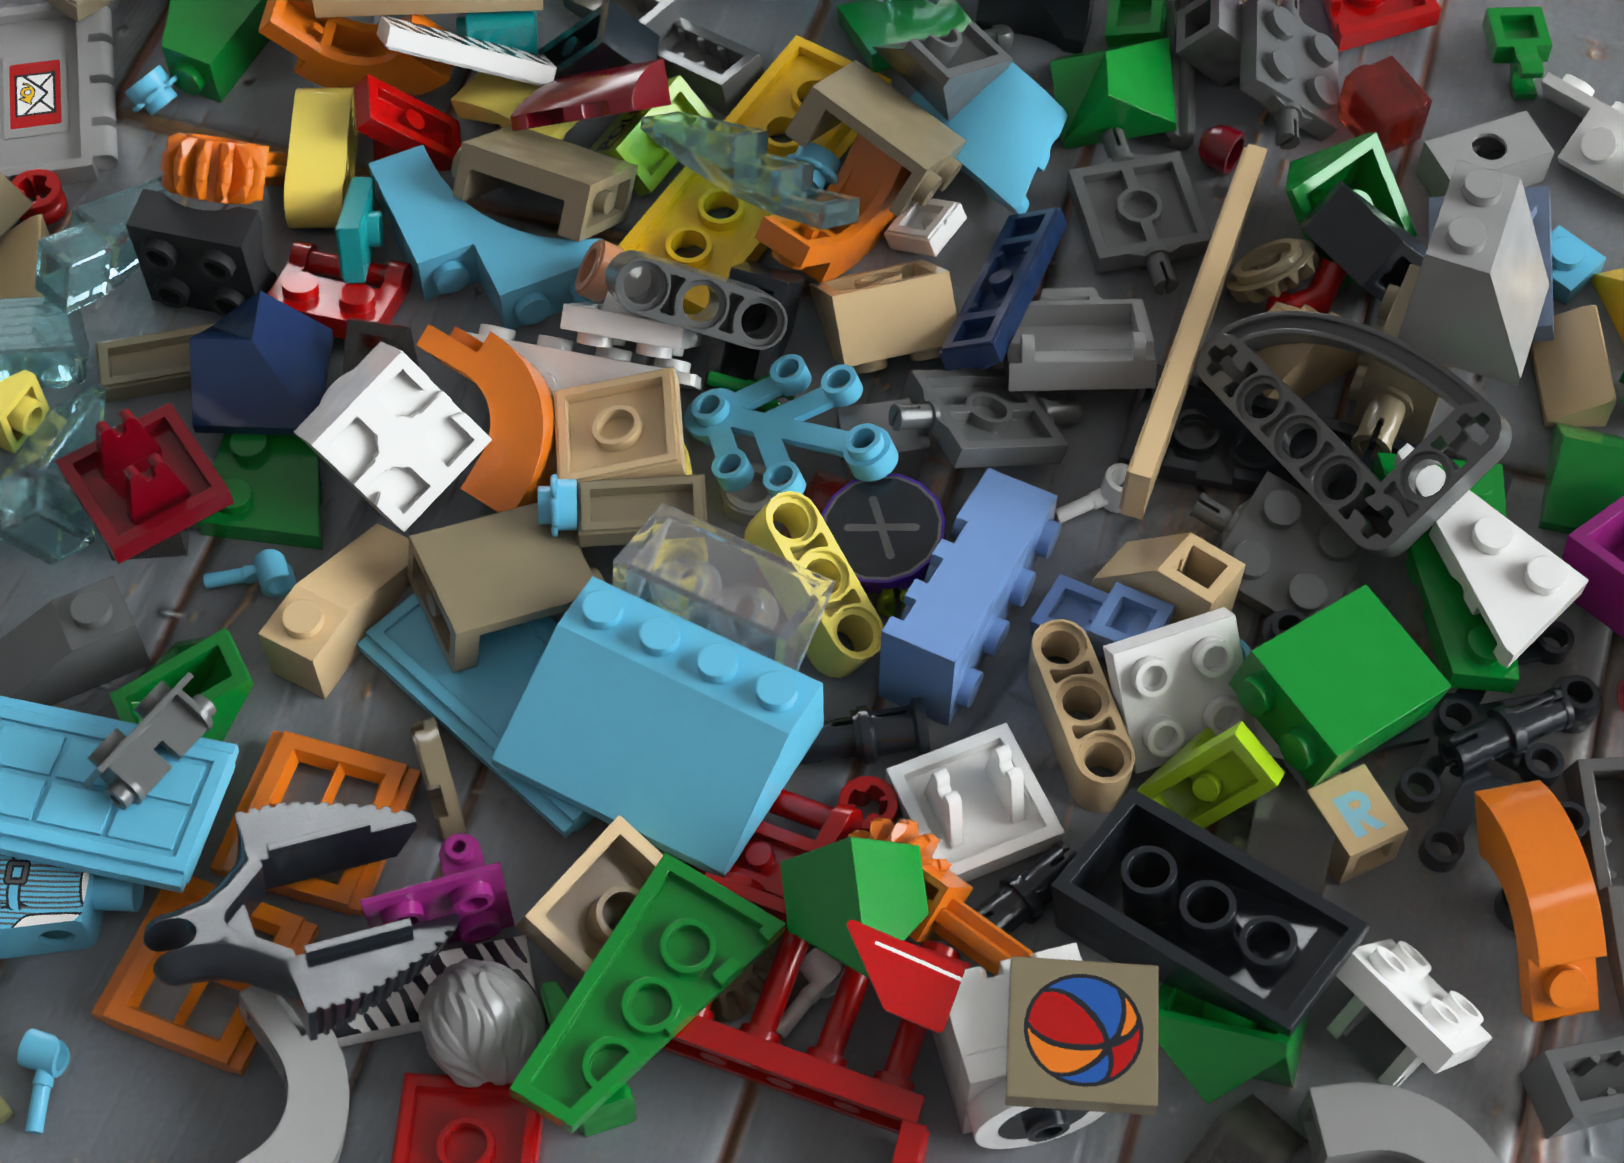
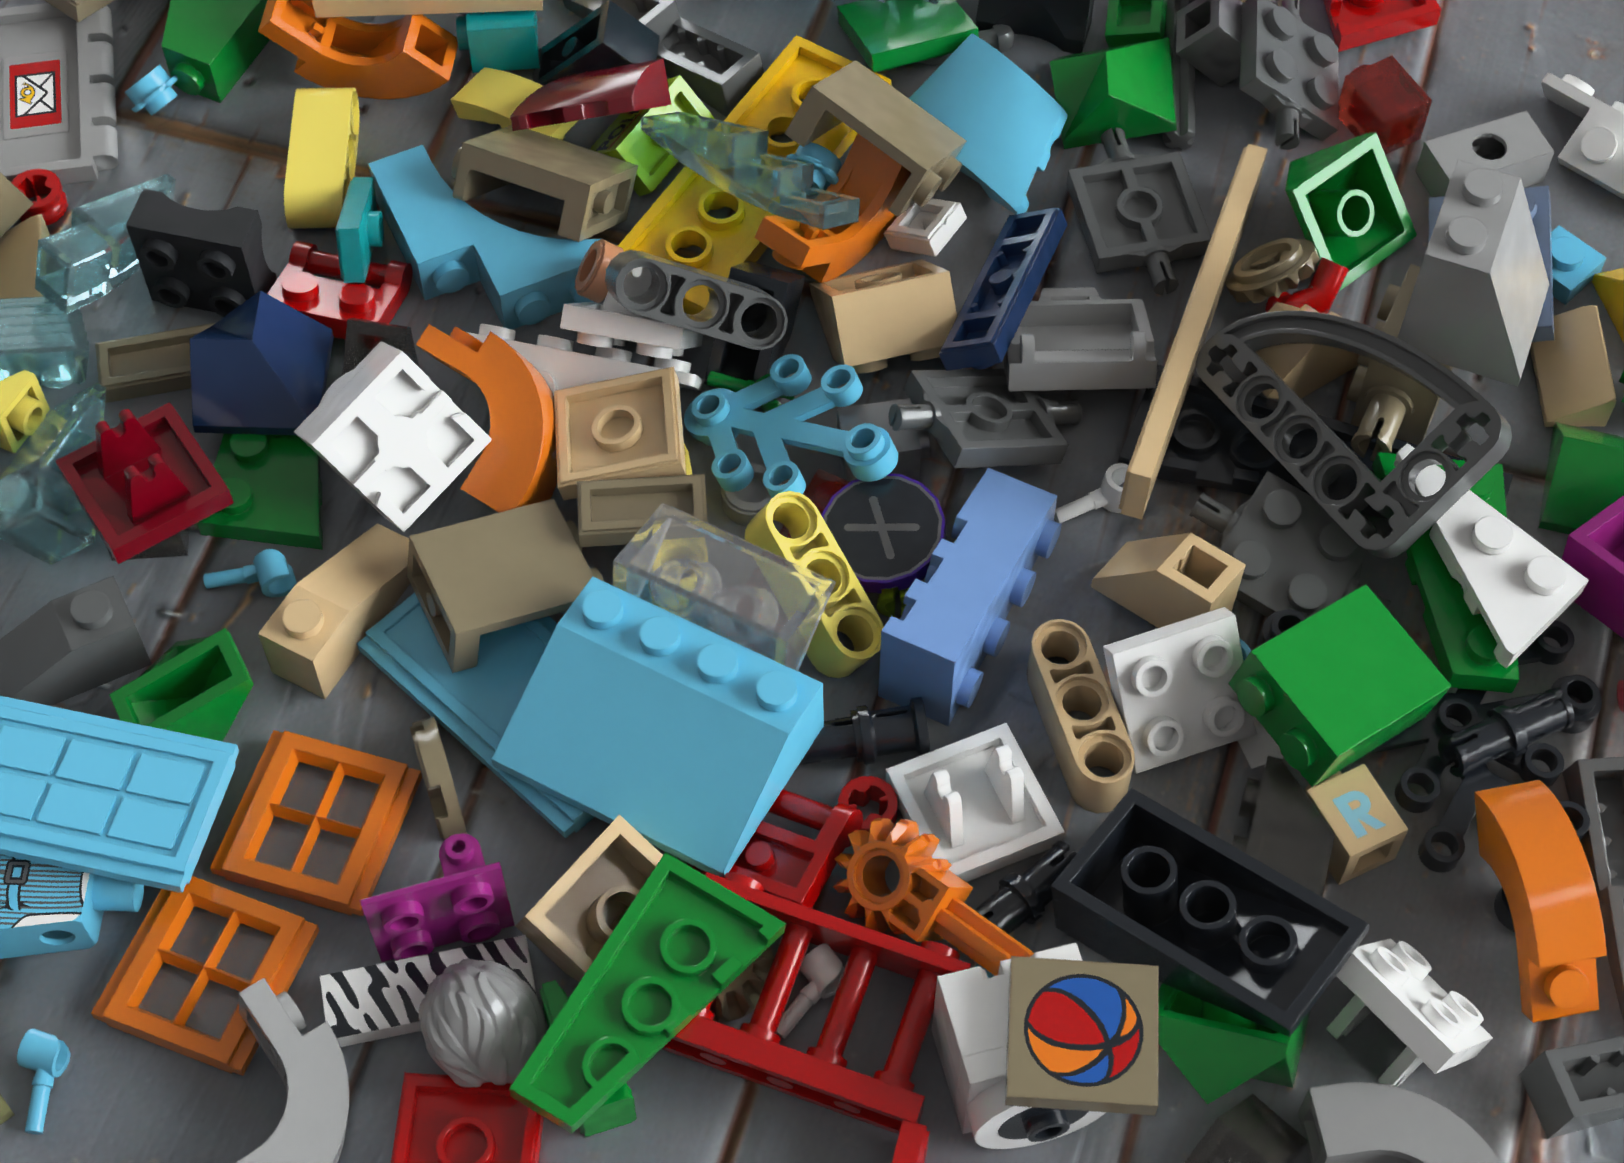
(130, 762): dark grey hinge -> none
(220, 168): orange gear -> none
(334, 975): black piece -> none
(403, 122): red slope -> none
(465, 51): white tile -> none
(558, 504): medium azure plate -> none
(856, 881): green slope -> none
(907, 977): red sticker -> none
(948, 67): dark grey slope -> none
(1103, 614): medium blue slope -> none
(1214, 775): lime slope -> none
(1221, 148): dark red hinge -> none
(1363, 240): black slope -> none
(1523, 41): green plate -> none

